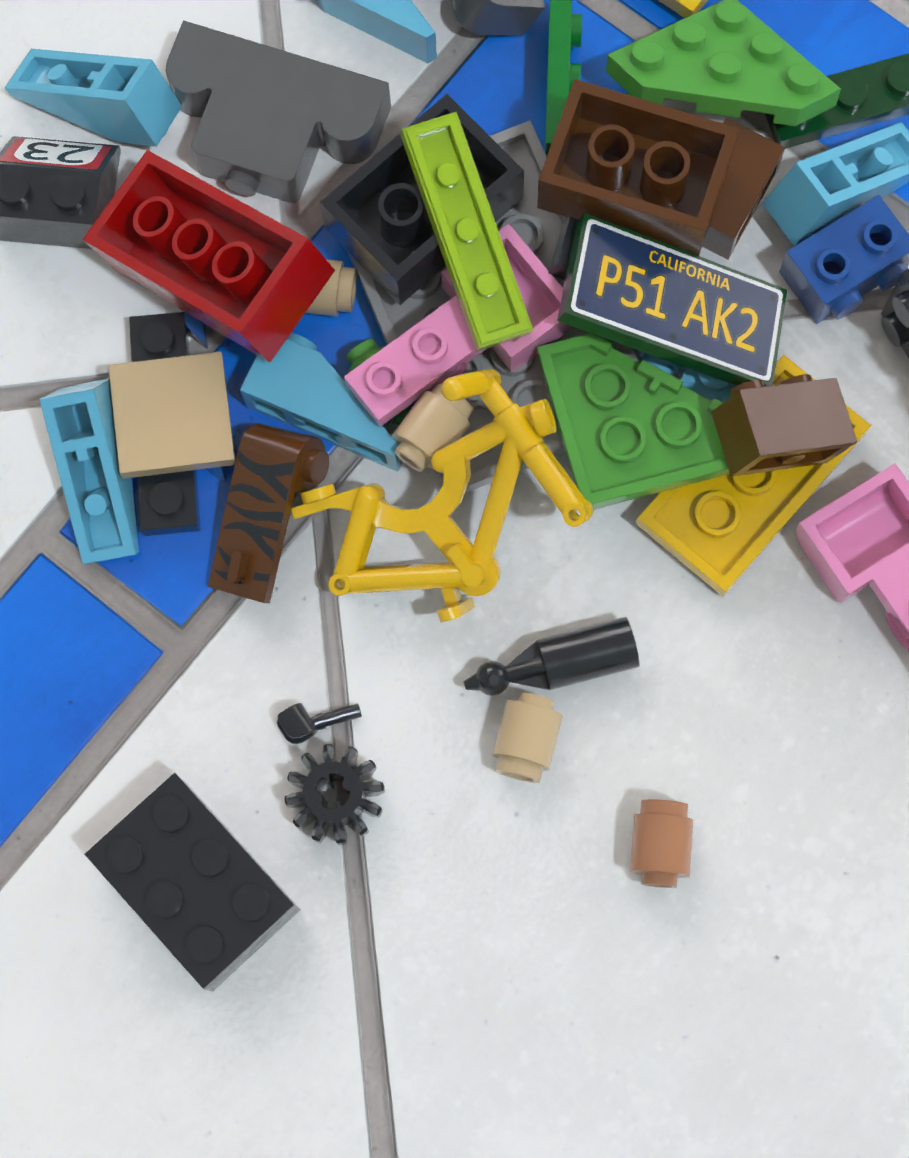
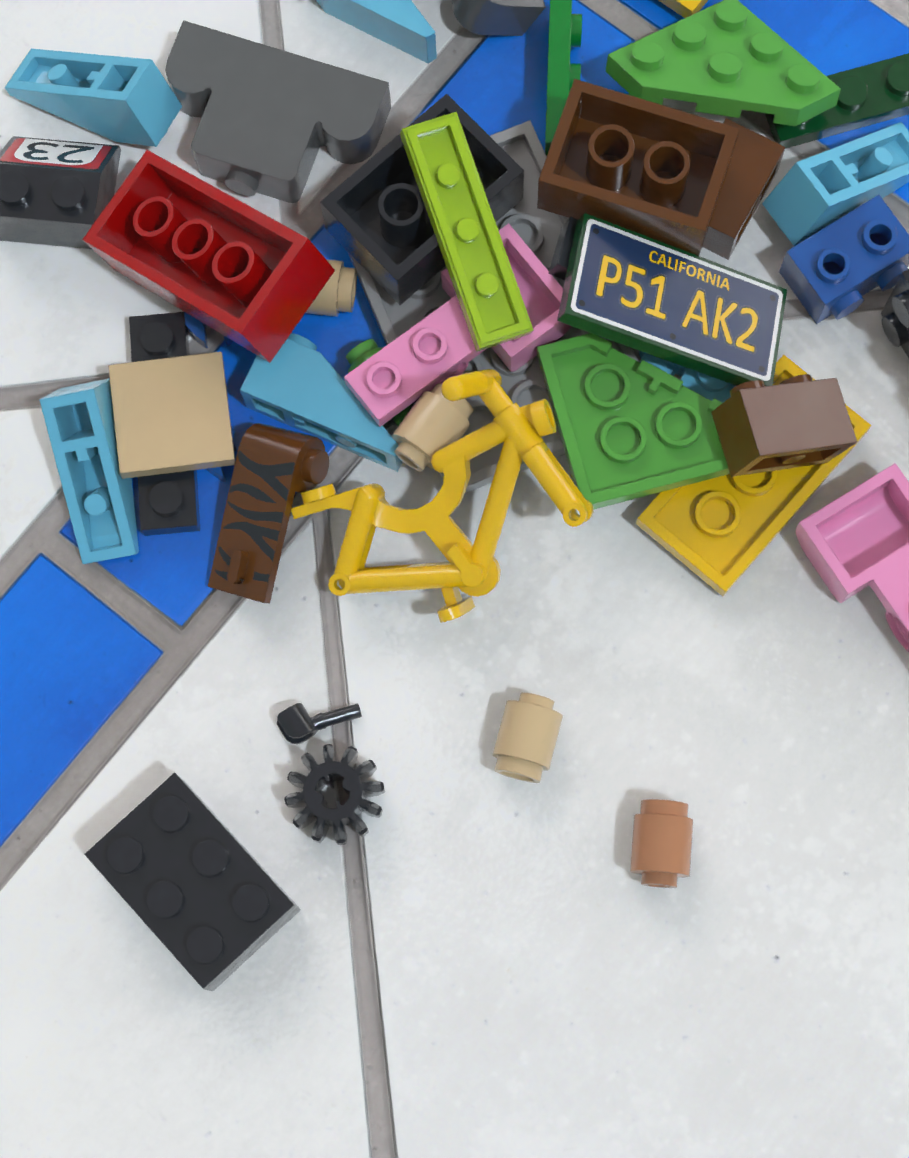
(563, 659): black wheel -> none

